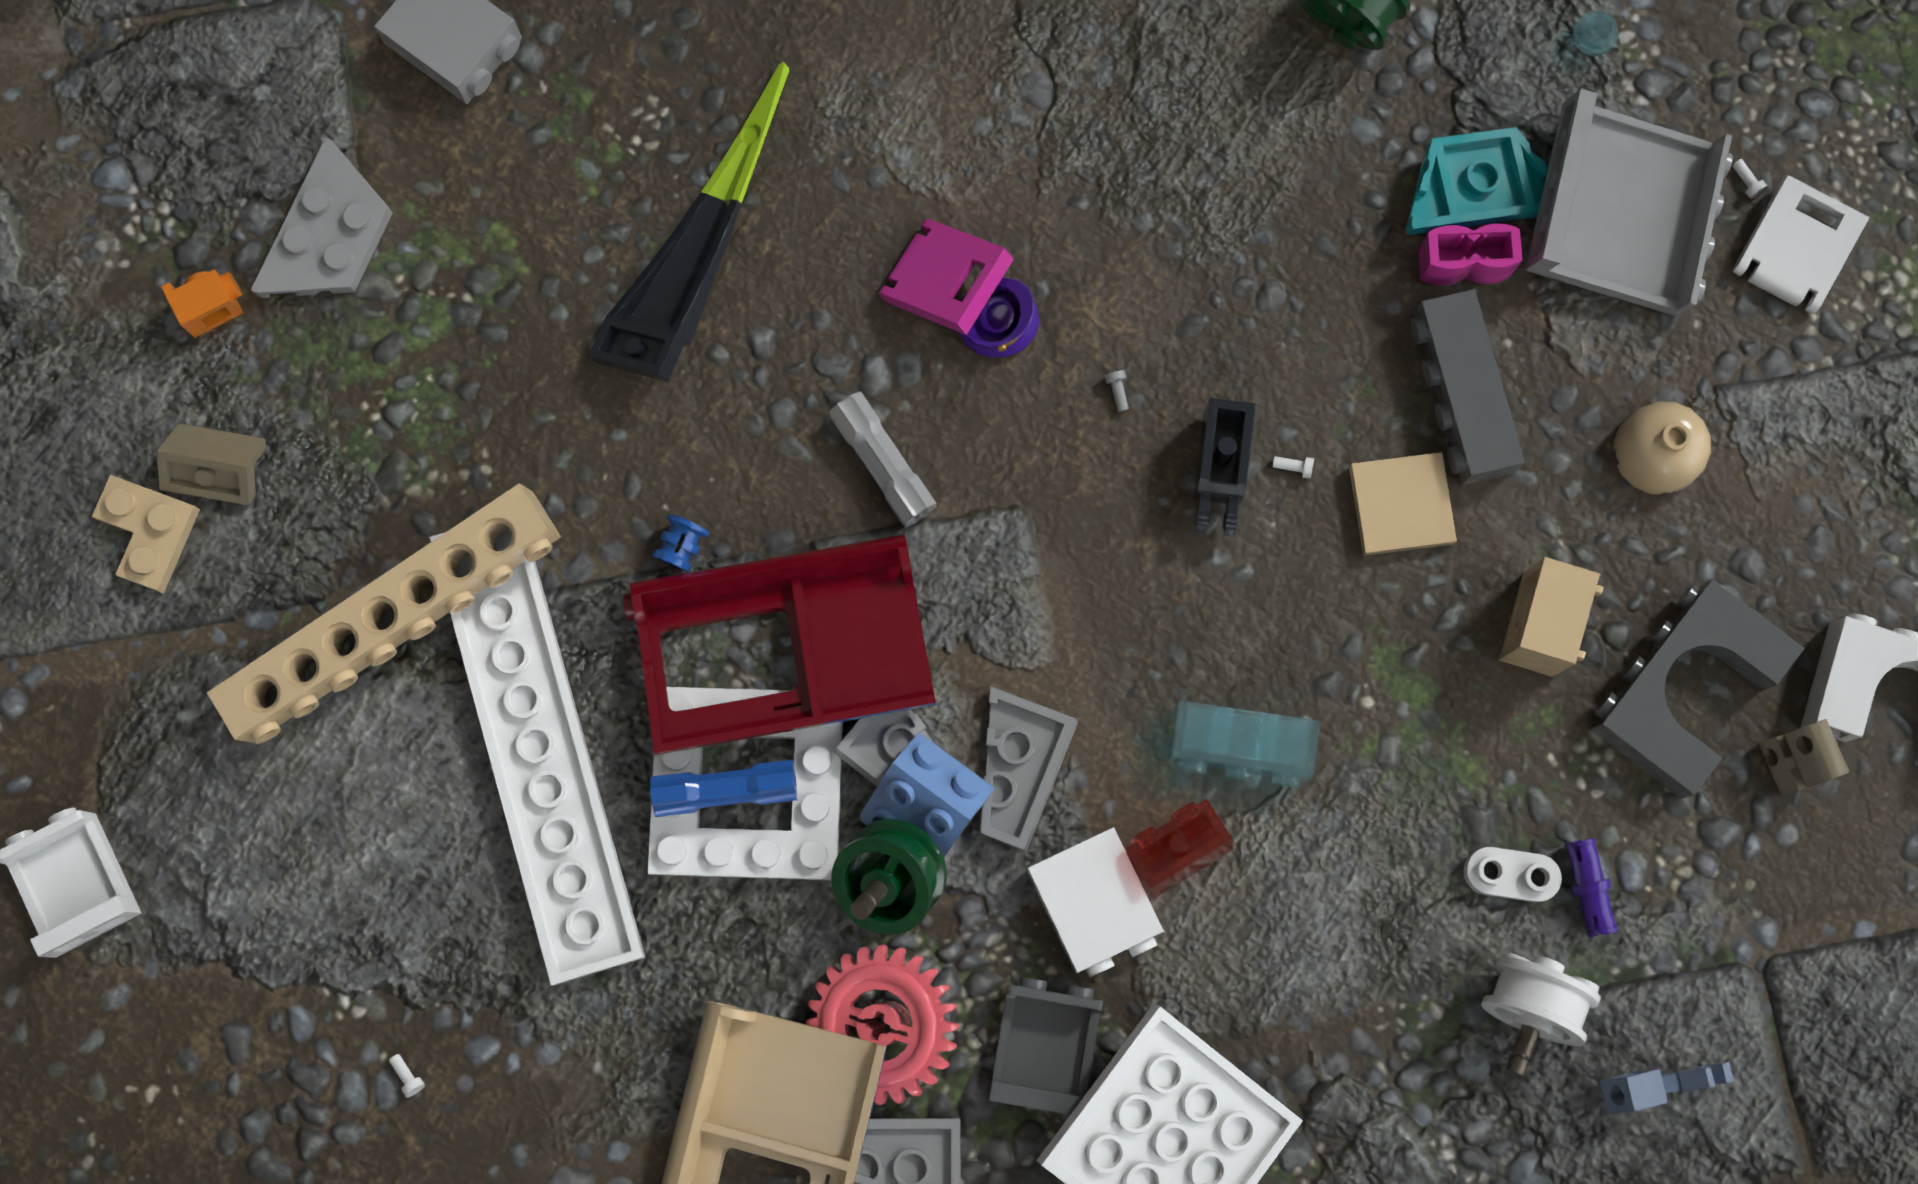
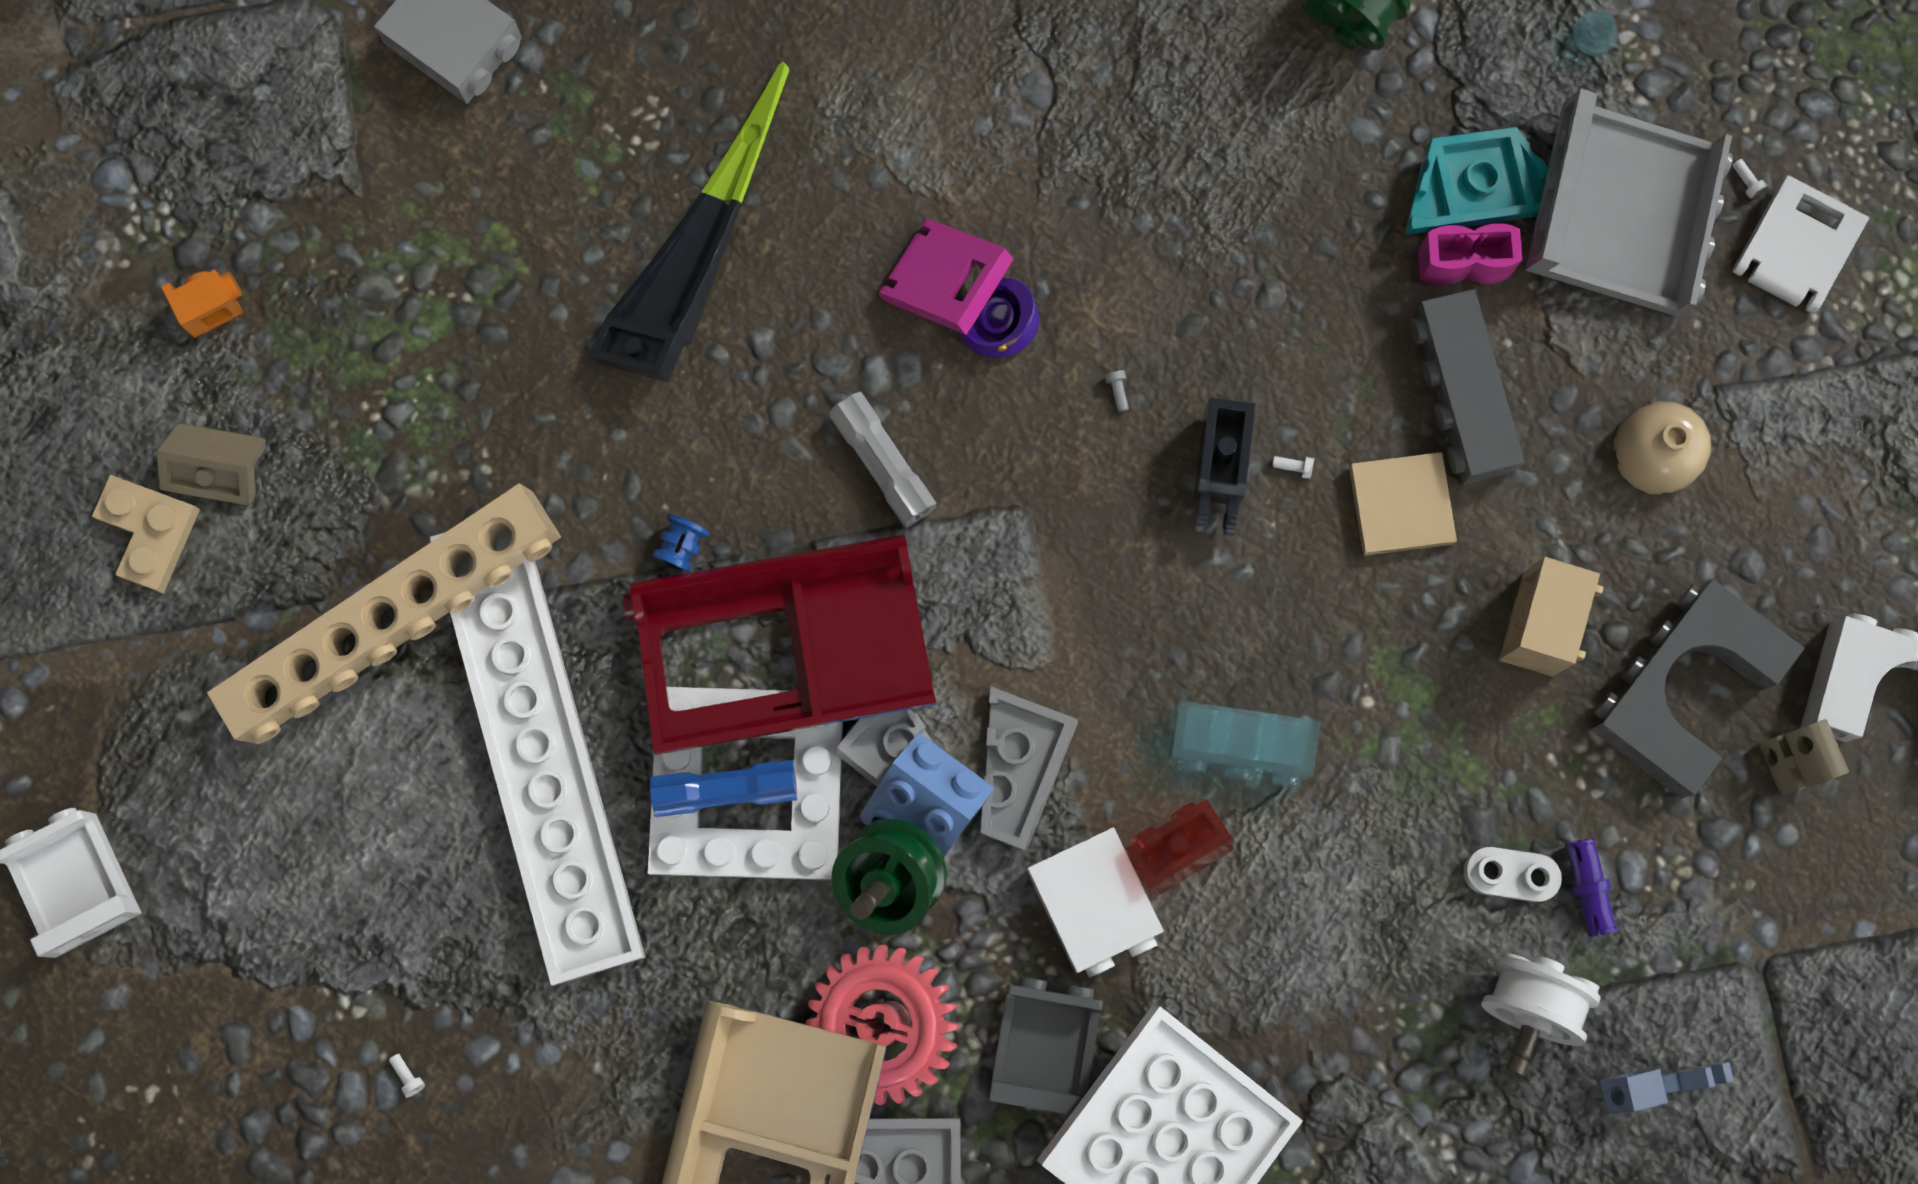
(326, 231): light grey wing -> none

